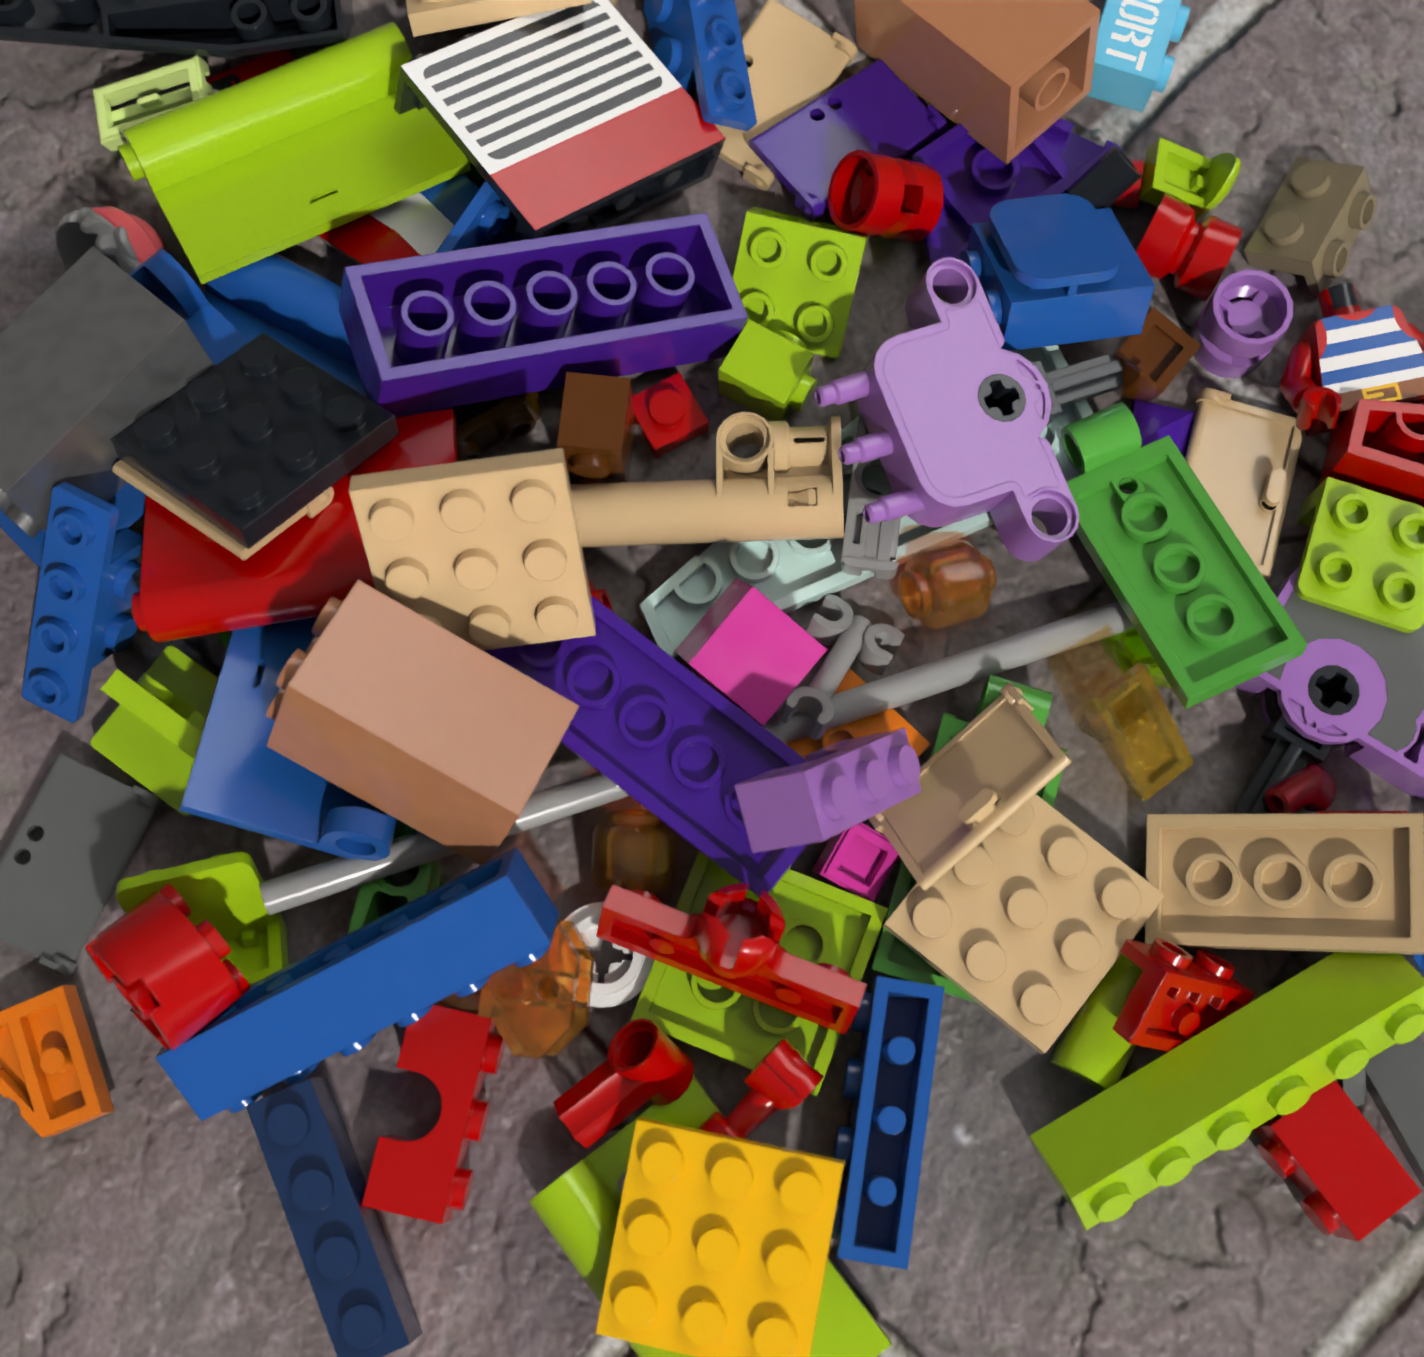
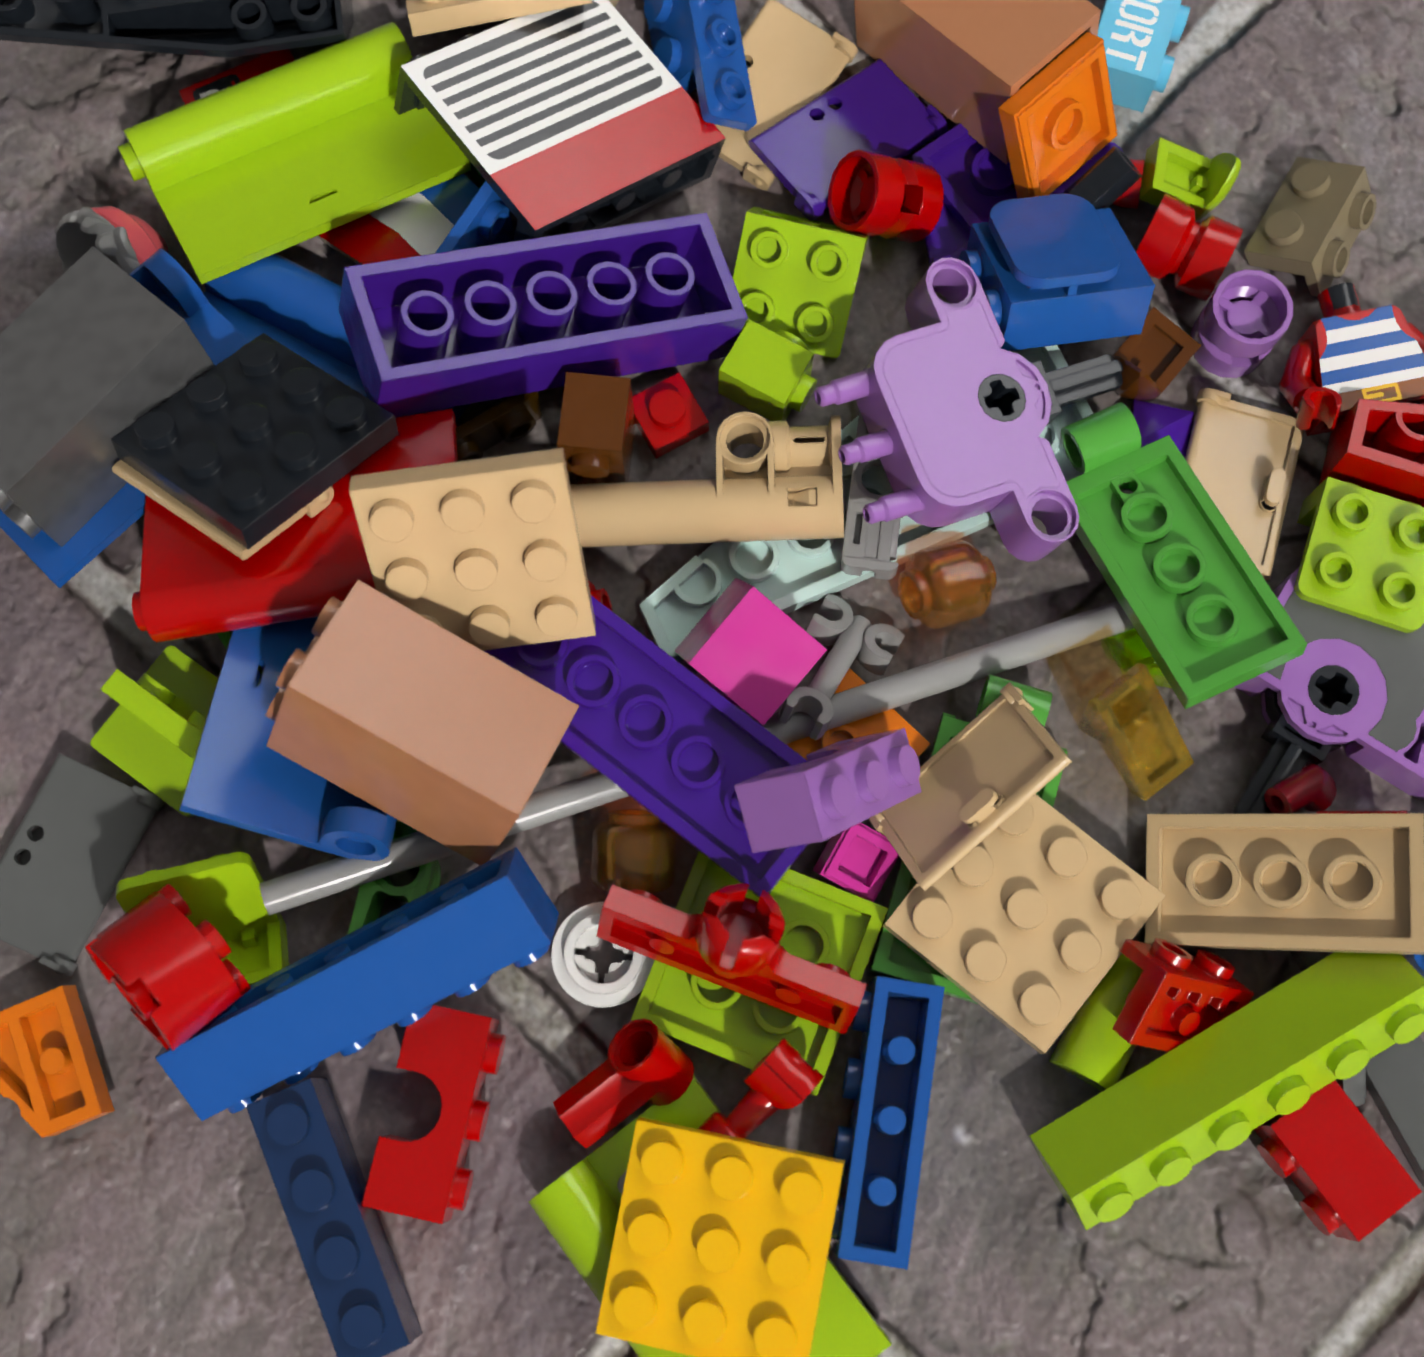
(80, 600): blue bracket -> none
(114, 122): yellowish green tile -> none
(525, 1000): clear orange hinge -> none
(1059, 118): none -> orange plate

